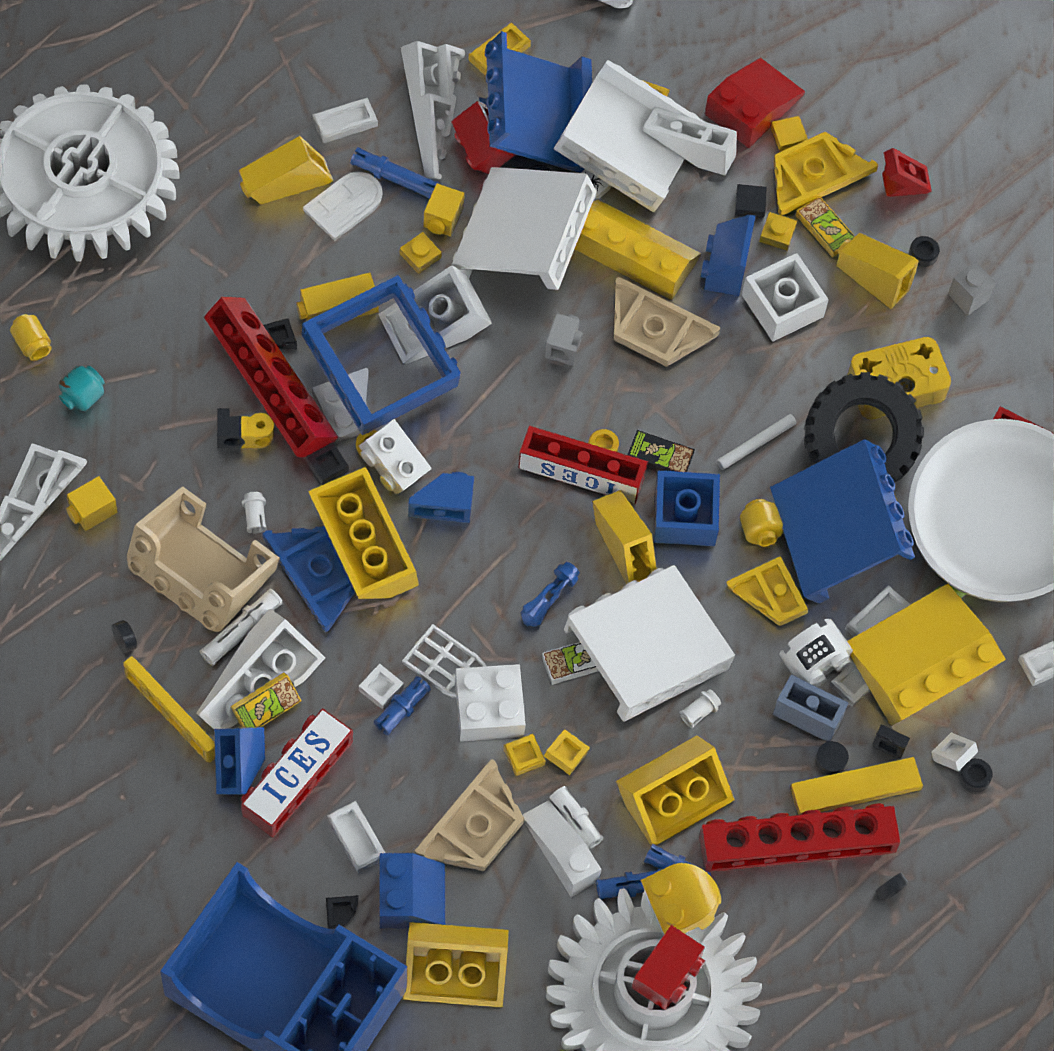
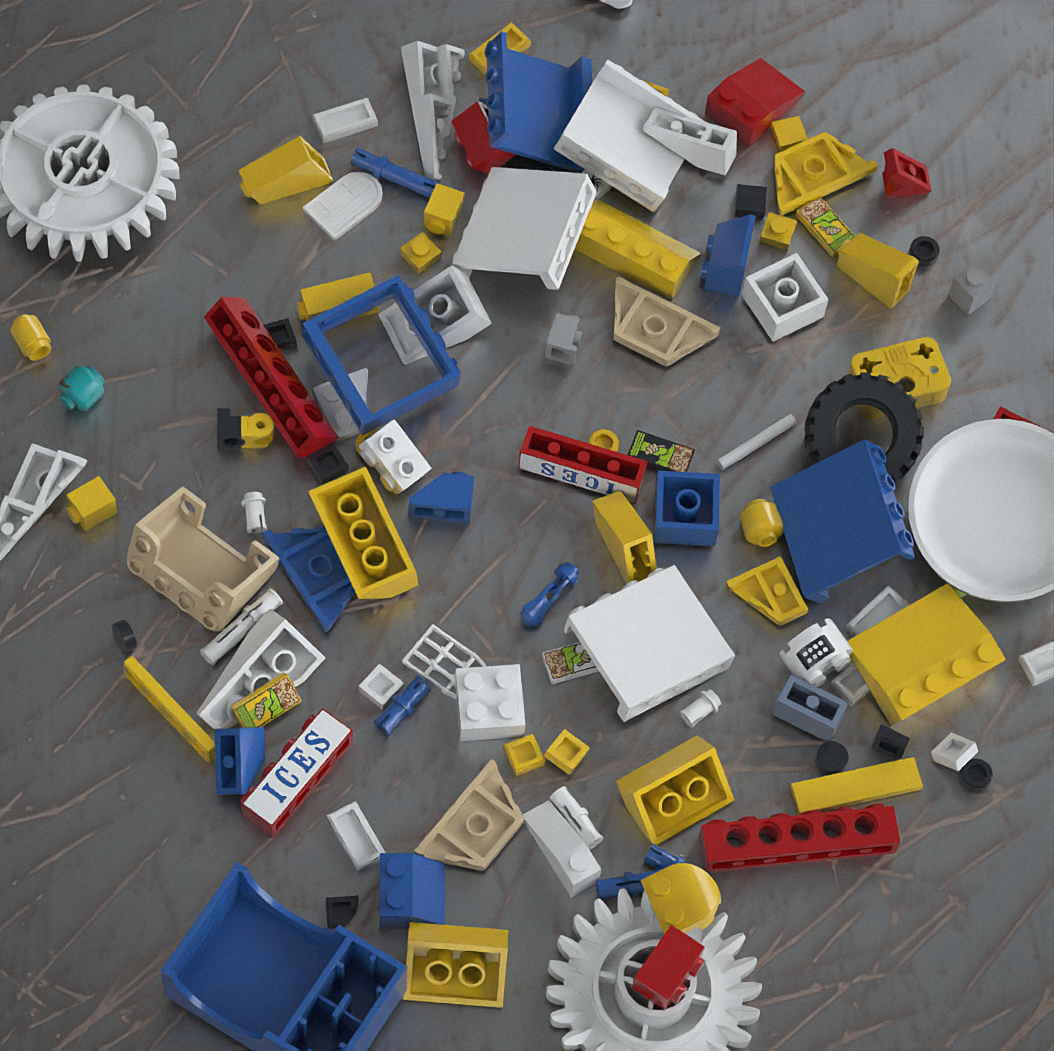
(892, 887): black tile -> none

